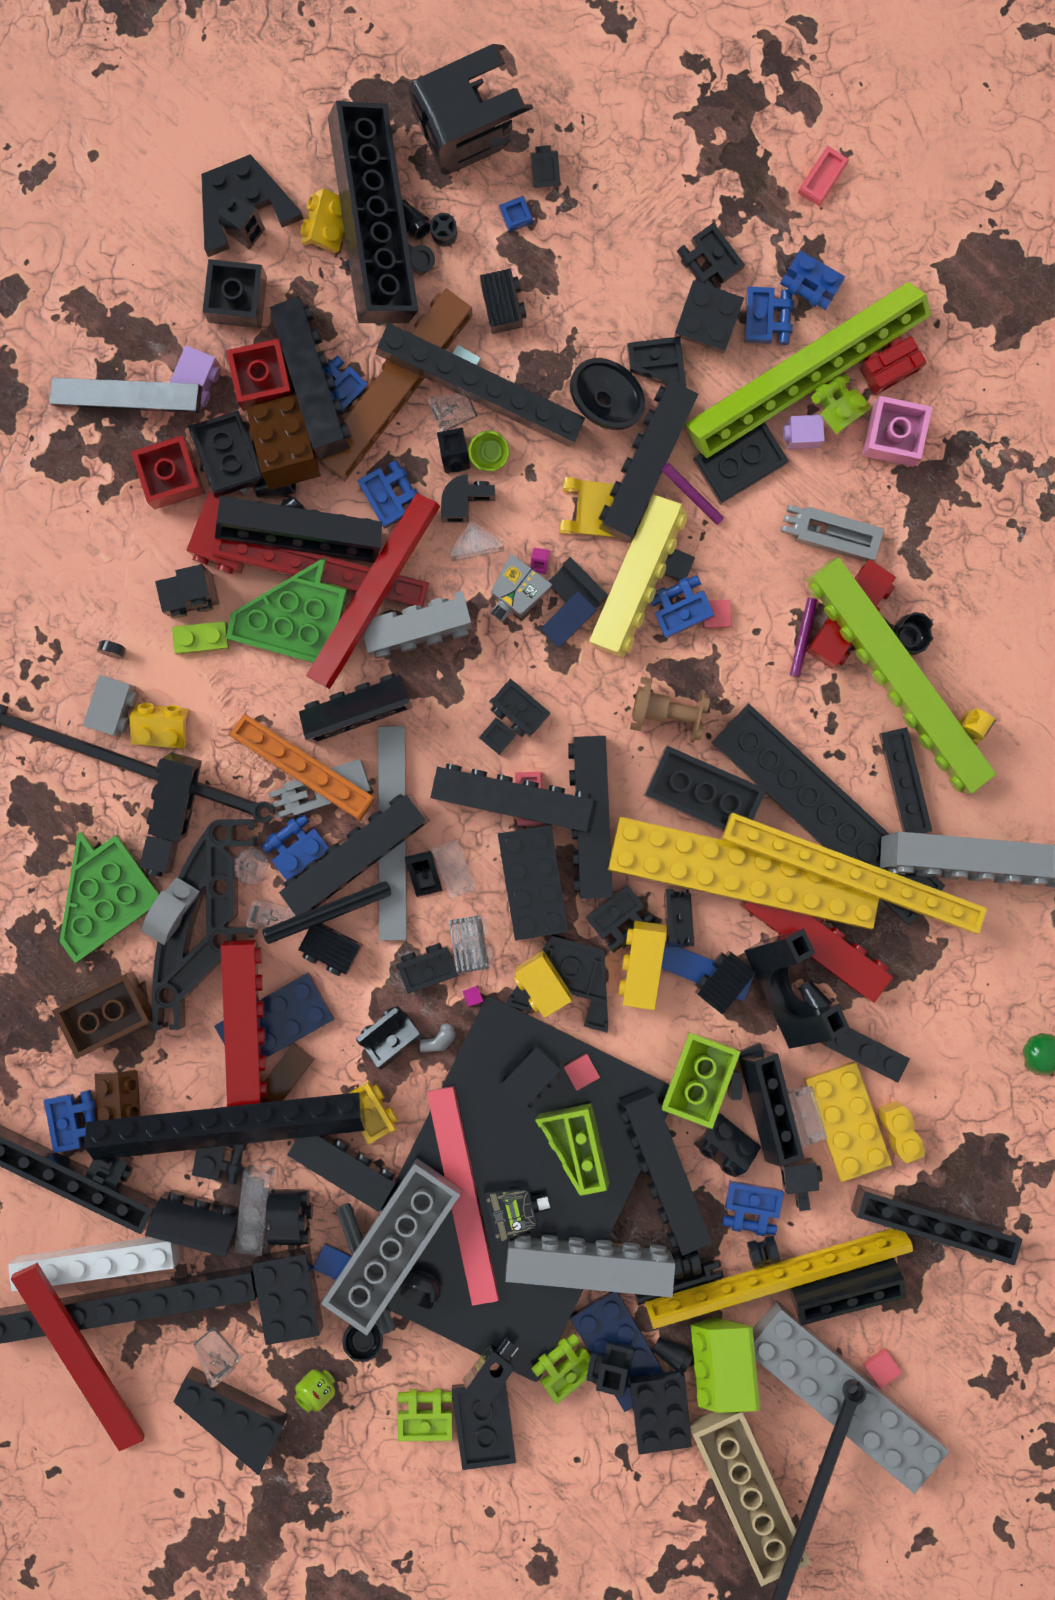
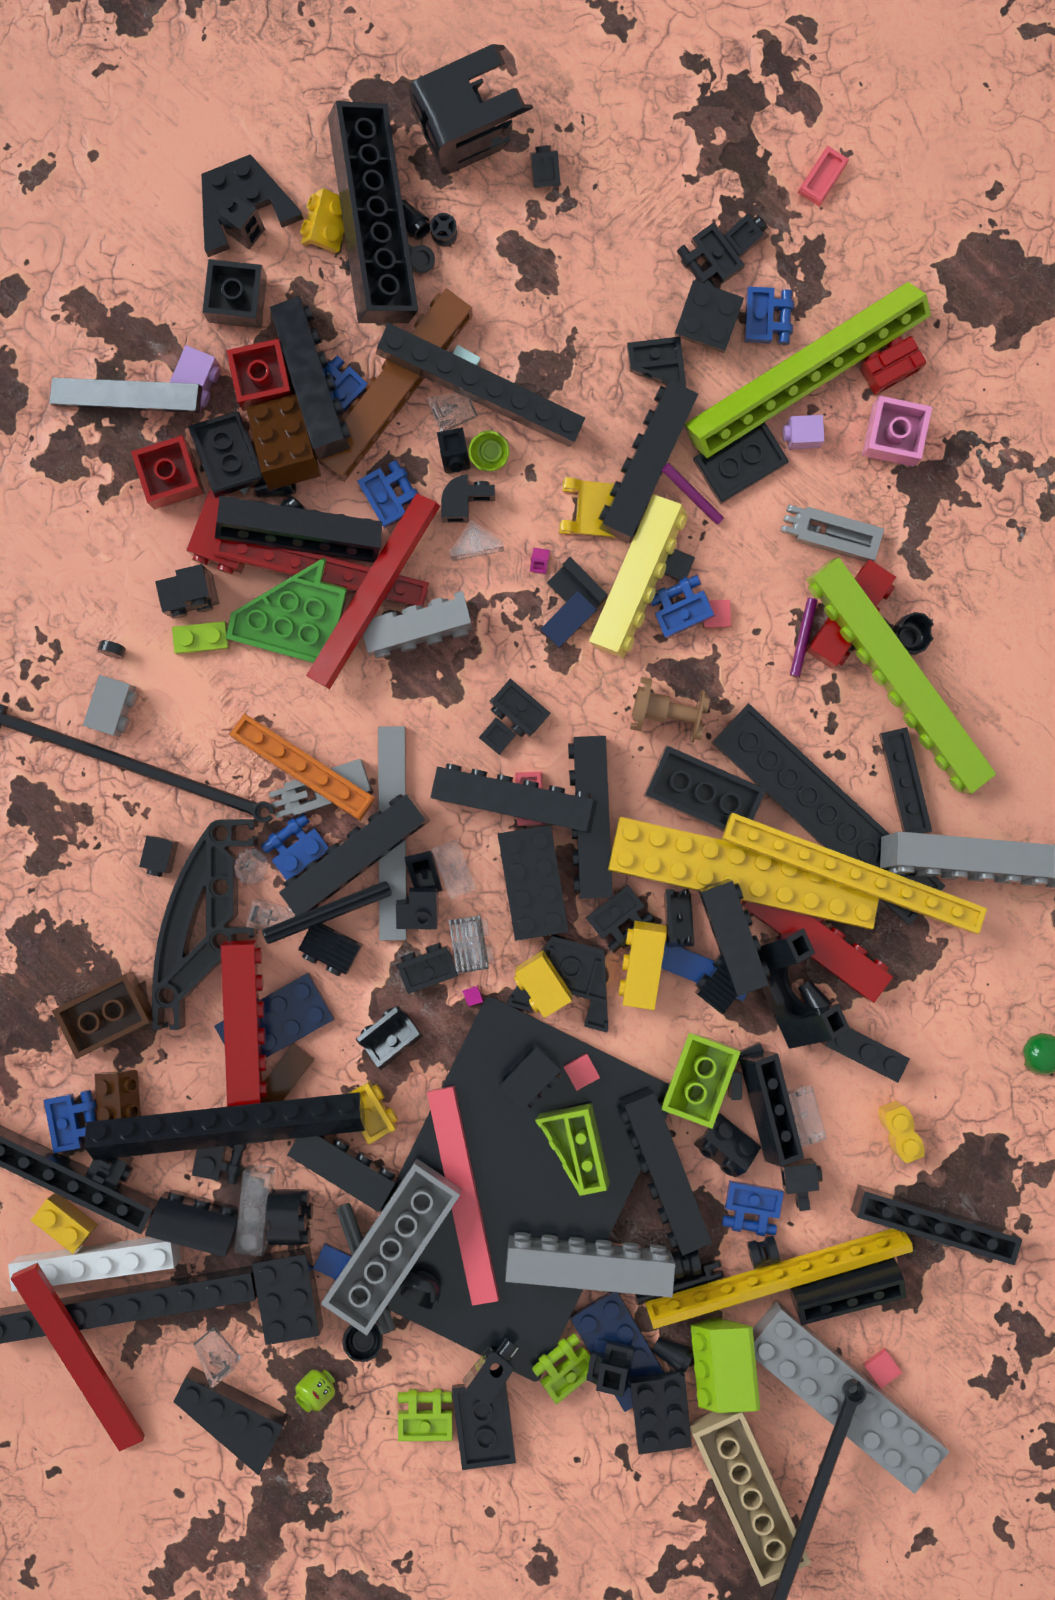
(64, 1222): none -> yellow brick
(103, 895): bright green wing -> none
(158, 725): yellow bracket -> none
(168, 910): light grey brick -> none
(173, 796): black brick -> none
(354, 709): black slope -> none
(418, 910): none -> black brick
(441, 1041): light grey arm -> none
(501, 301): black brick -> none
(513, 1210): black torso -> none
(516, 214): blue tile -> none
(517, 589): light grey torso -> none
(607, 394): black dish -> none
(733, 936): none -> black brick
(746, 233): none -> black bracket
(812, 280): blue plate -> none
(846, 409): lime plate -> none
(849, 1122): yellow plate -> none
(977, 724): yellow leg -> none

